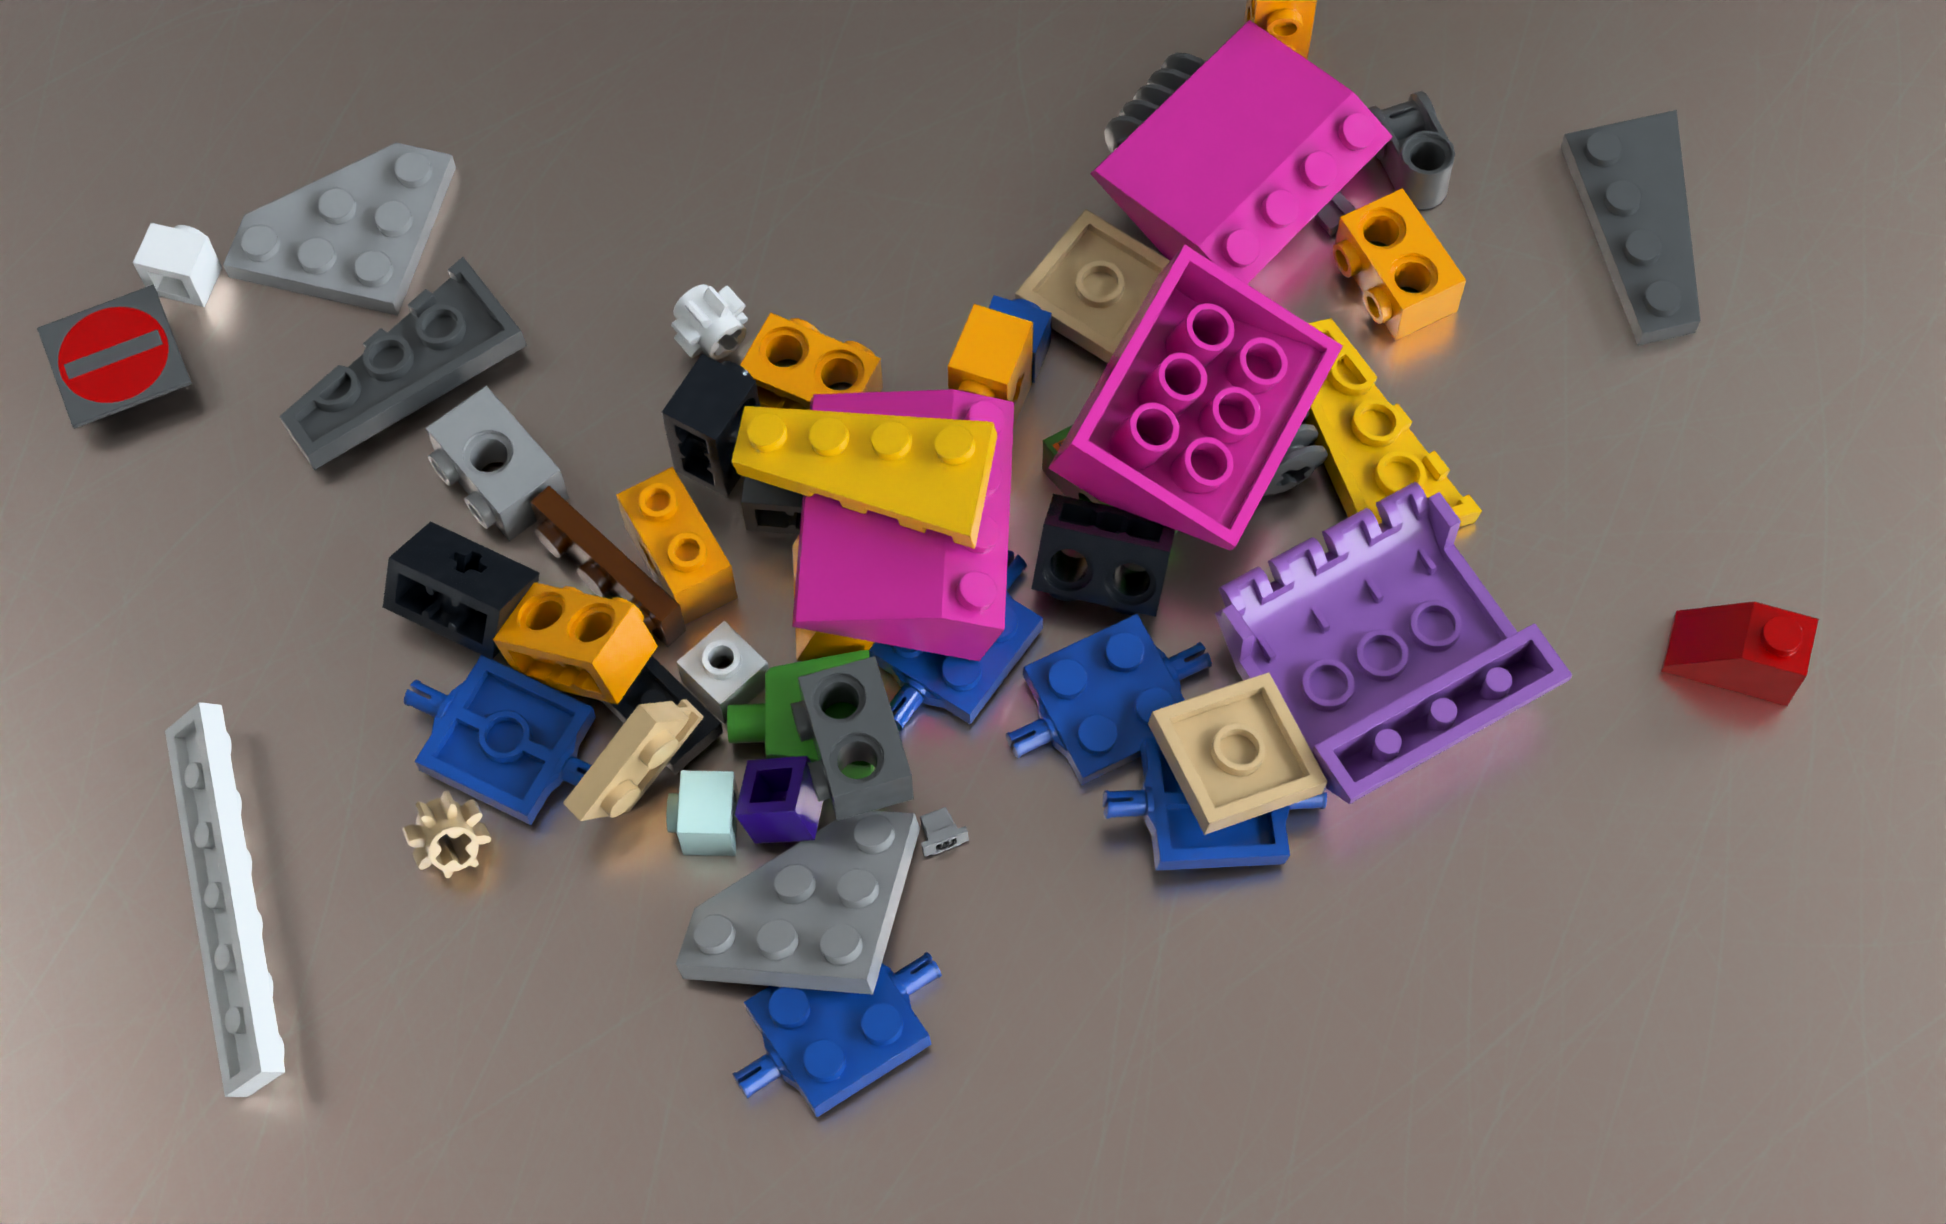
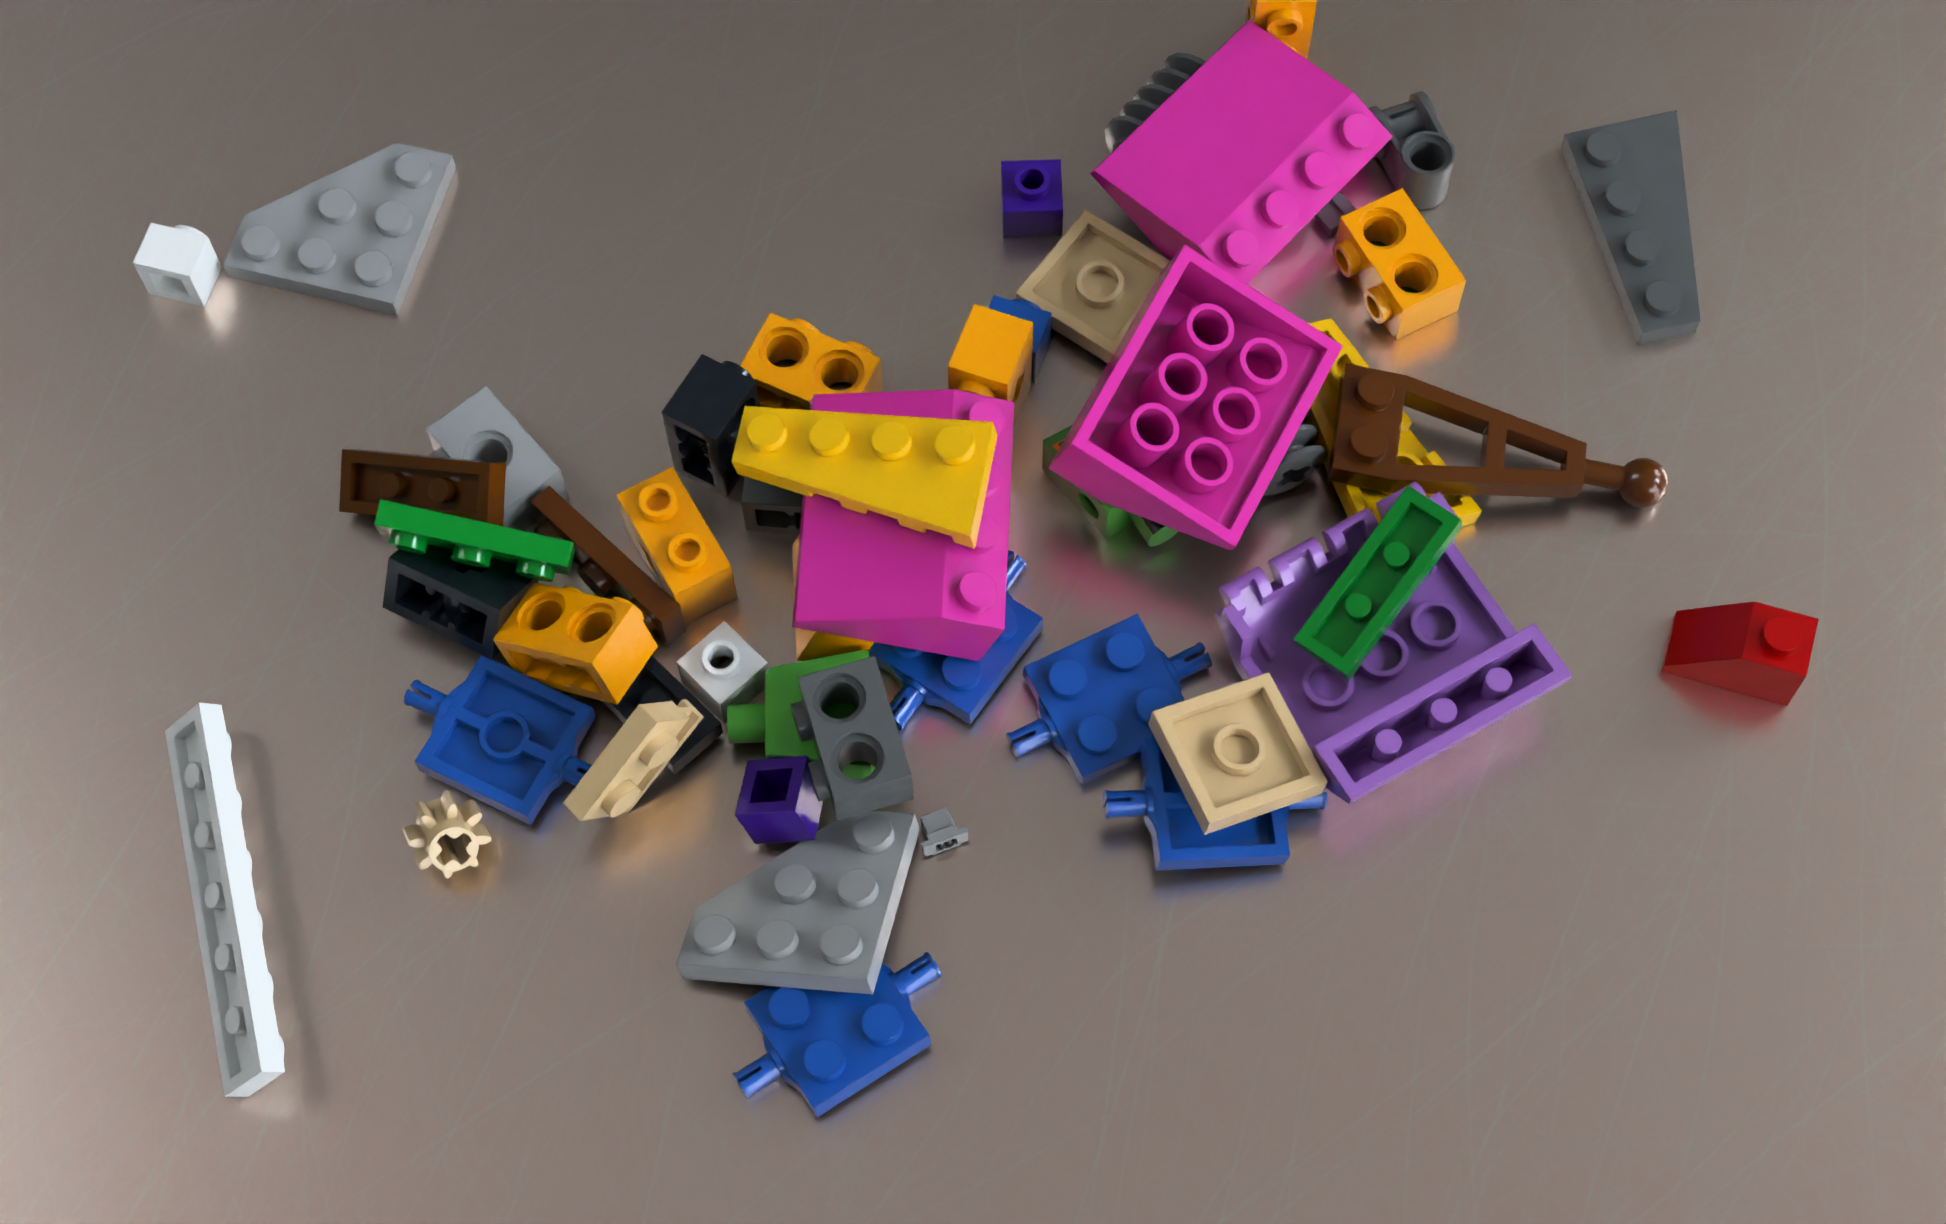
(114, 356): piece -> none
(422, 357): dark grey wing -> none
(428, 482): none -> reddish brown plate
(473, 540): none -> green plate
(704, 813): light aqua plate -> none
(709, 321): white gear -> none
(1031, 198): none -> dark purple plate
(1106, 541): black brick -> none
(1369, 436): none -> reddish brown plate
(1378, 583): none -> green plate

